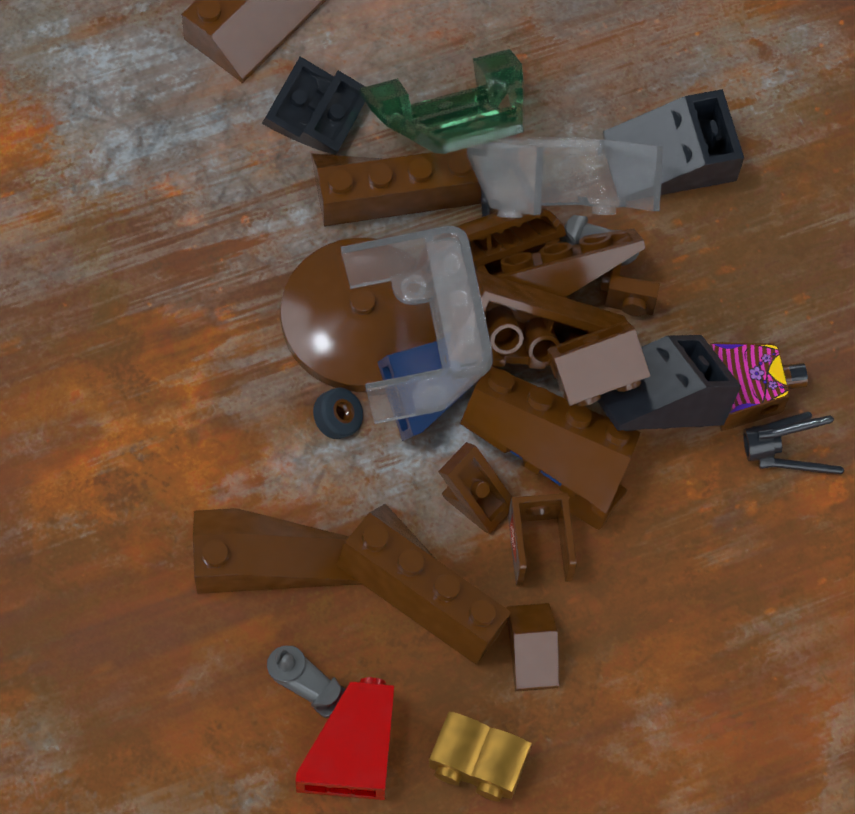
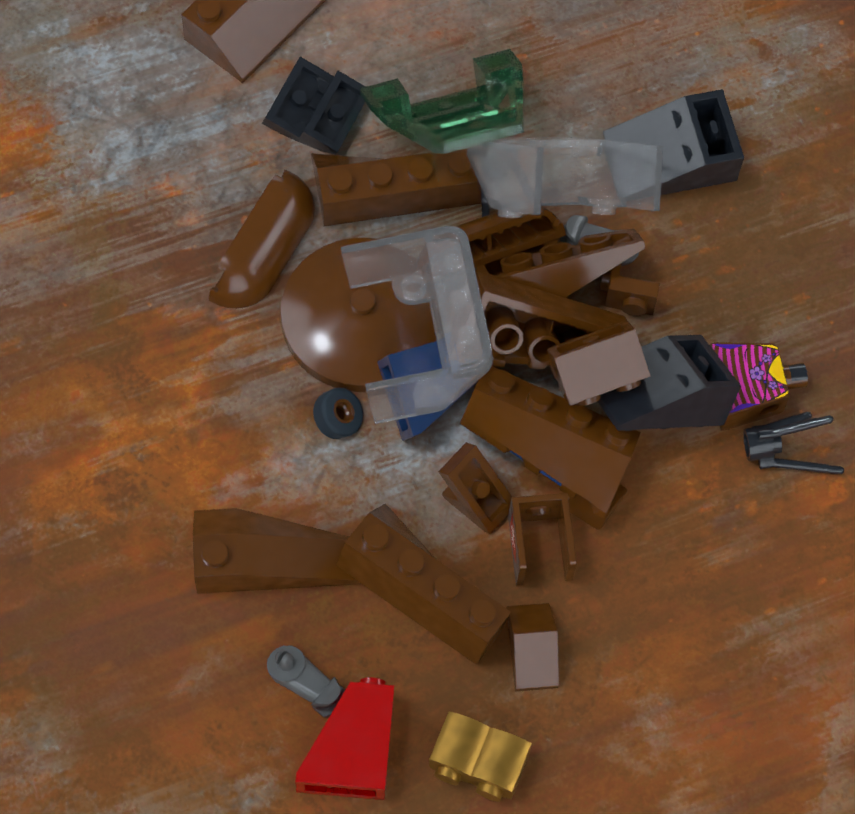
(265, 242): none -> reddish brown brick

